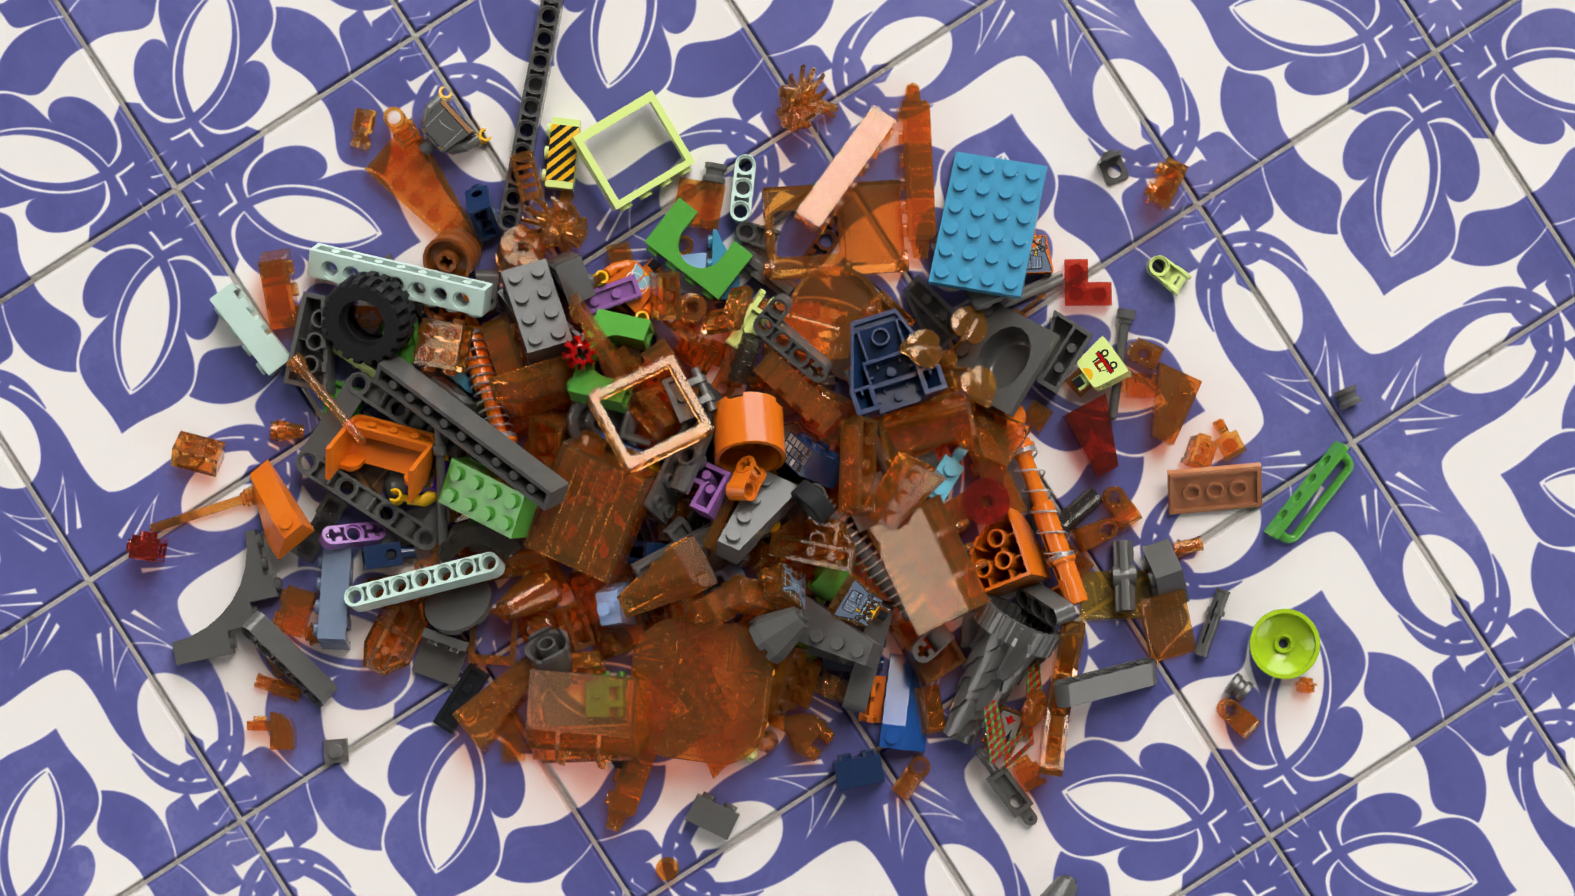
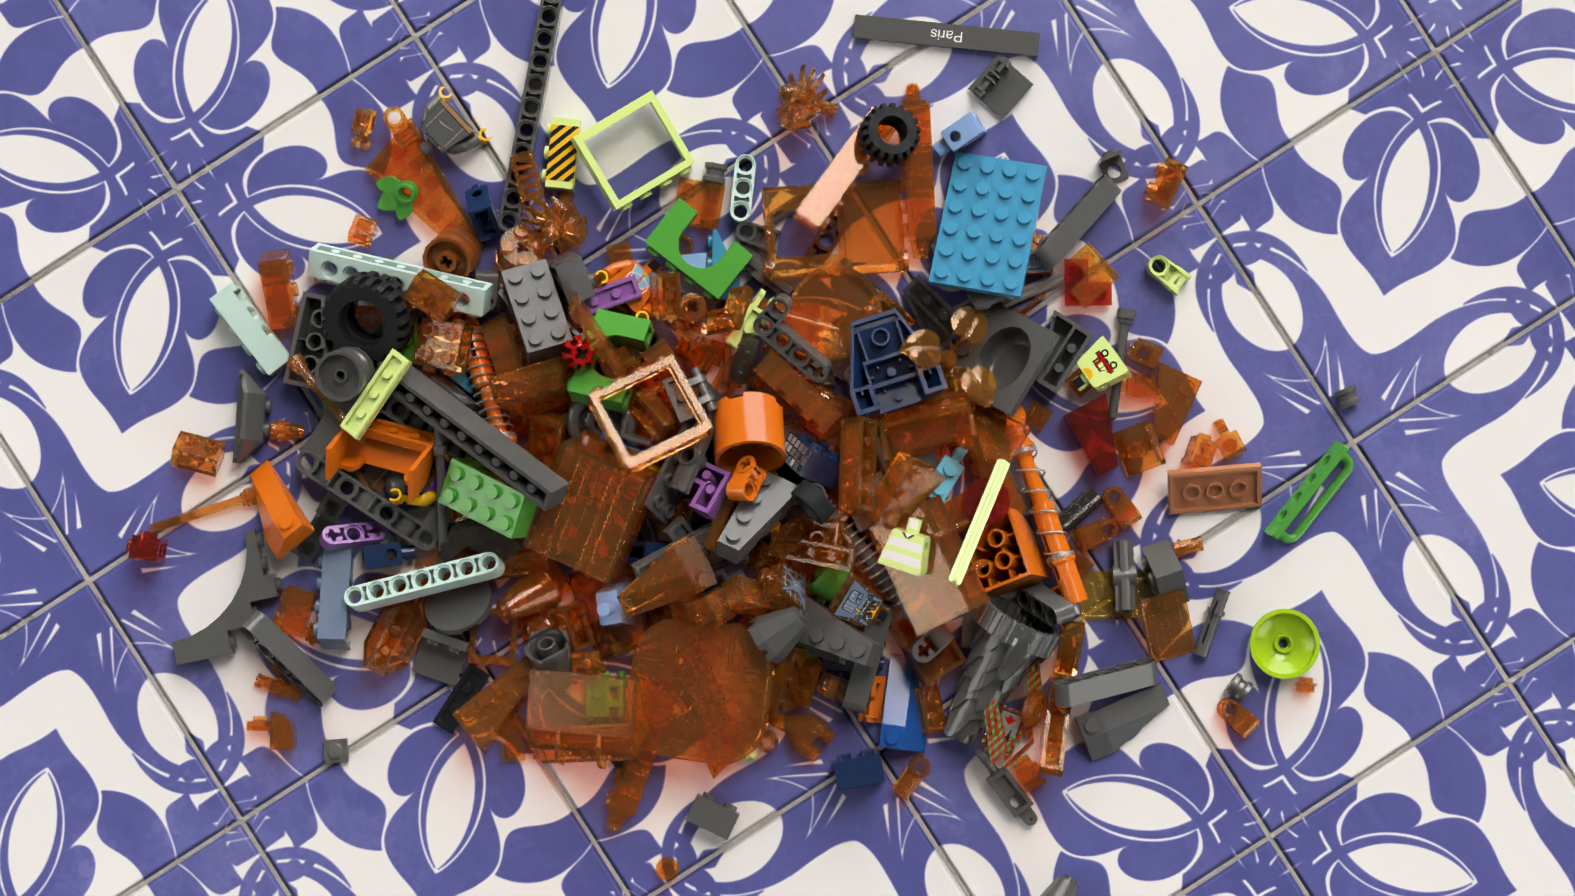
(251, 417): none -> dark grey wedge
(344, 373): none -> dark grey wheel
(362, 230): none -> clear orange slope
(375, 394): none -> yellowish green tile
(394, 196): none -> bright green plate
(427, 286): none -> clear orange brick
(901, 122): none -> black tyre
(907, 549): none -> yellowish green torso
(946, 35): none -> dark grey tile
(969, 129): none -> light blue torso
(978, 522): none -> yellowish green axle
(1000, 86): none -> dark grey hinge
(1076, 221): none -> dark grey beam
(1098, 275): none -> clear orange plate
(1115, 723): none -> dark grey wedge
(1138, 448): none -> clear orange plate

